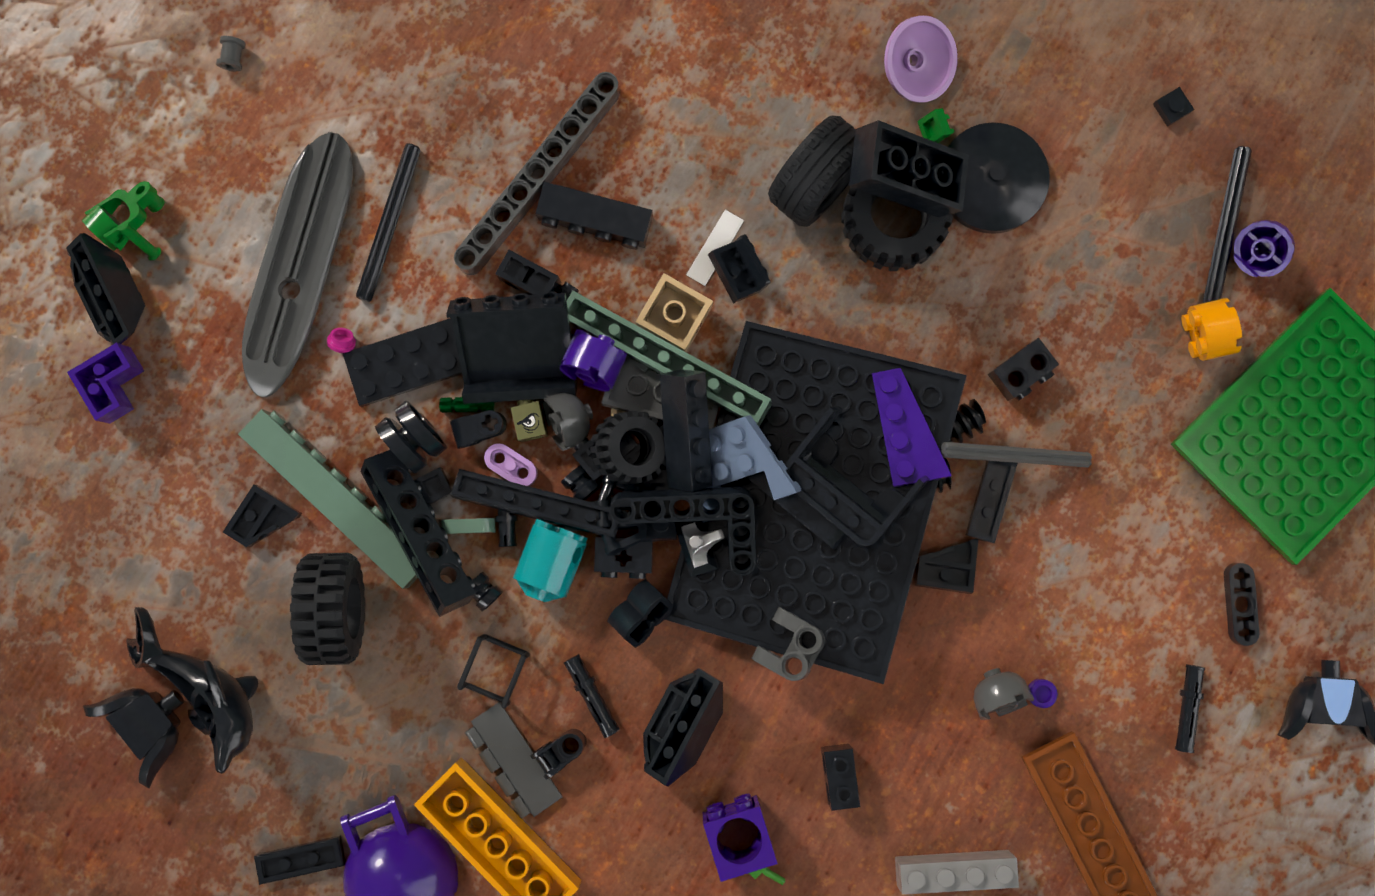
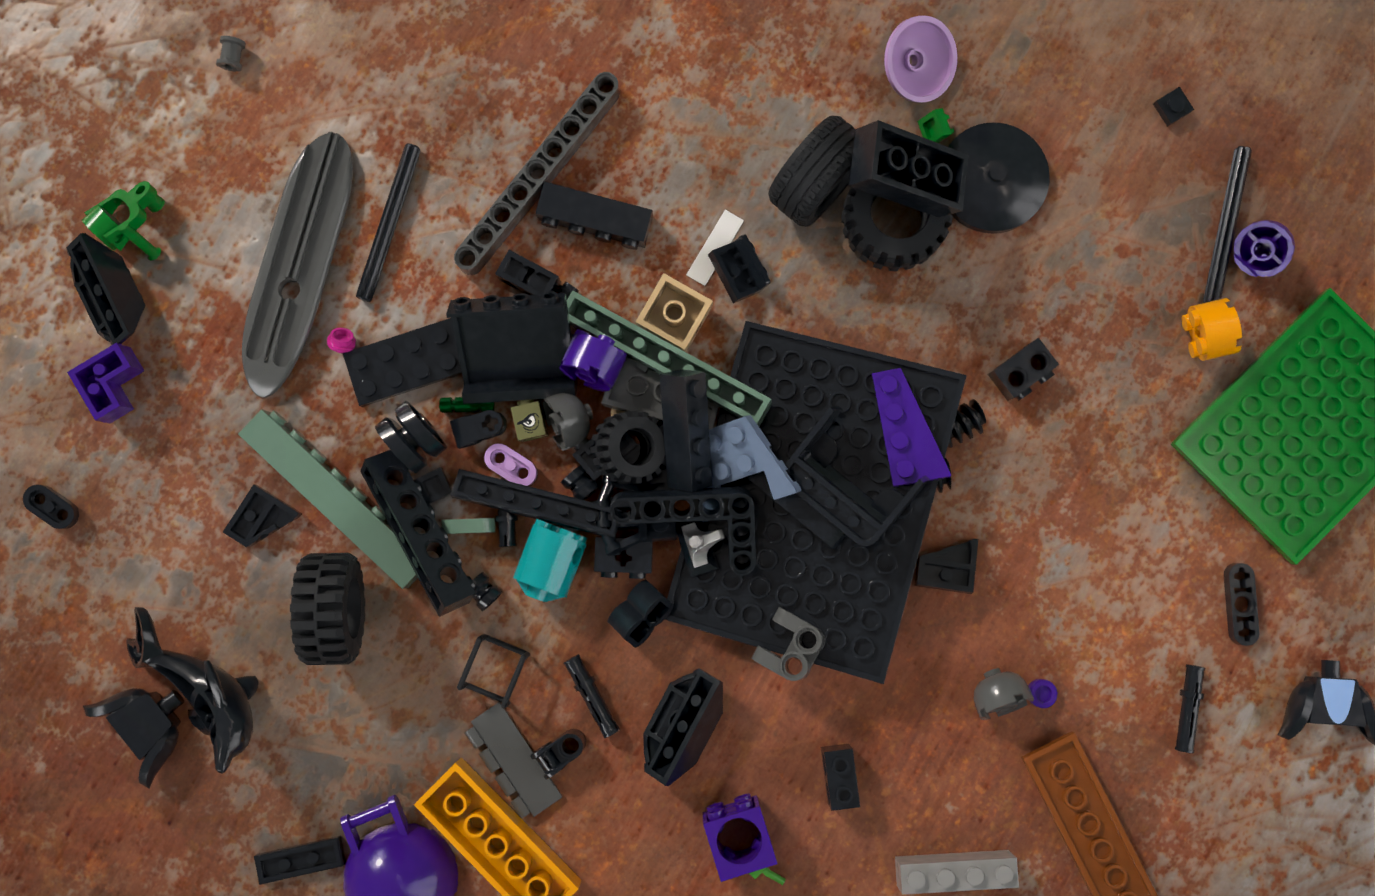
(52, 508): none -> black plate
(991, 500): black plate -> none
(1015, 454): dark grey axle -> none

